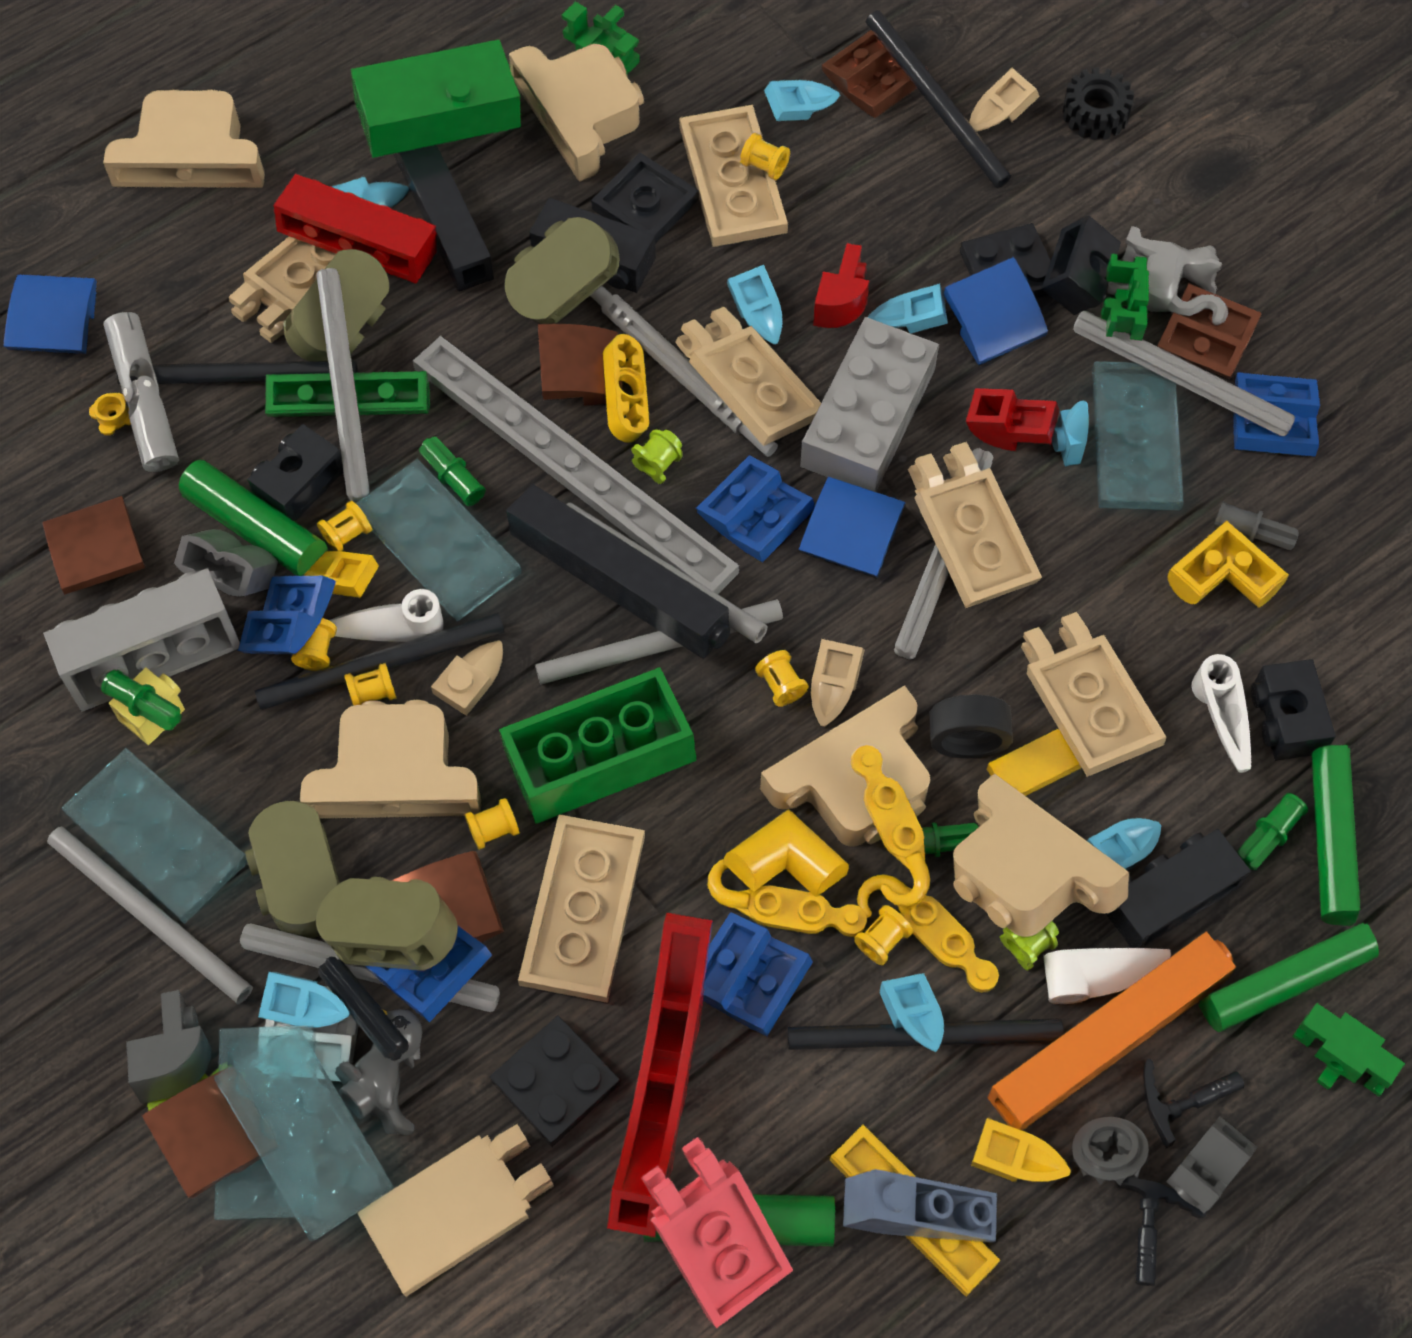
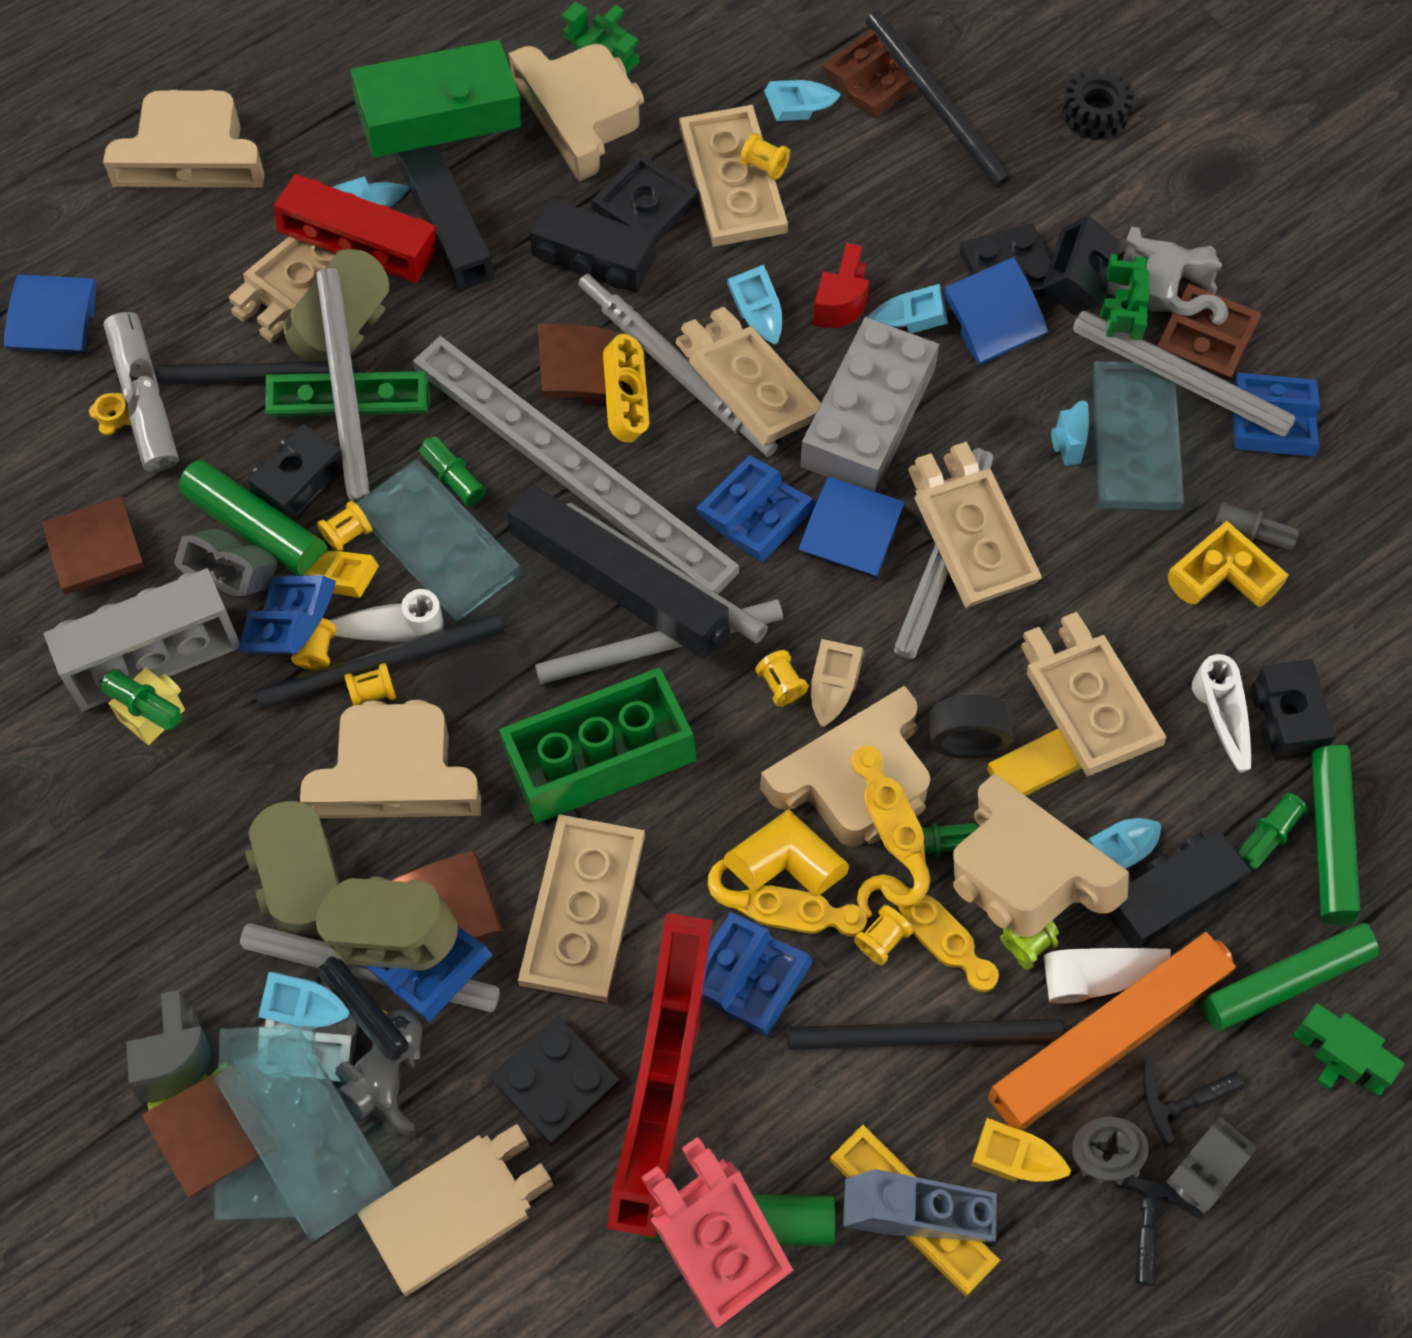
(150, 915): light grey piece -> none
(155, 835): clear light blue plate -> none
(469, 677): tan plate -> none
(492, 823): yellow bush -> none
(561, 270): olive brick -> none
(657, 454): lime brick -> none
(914, 1008): medium azure plate -> none
(1003, 100): tan plate -> none
(1004, 420): red brick -> none

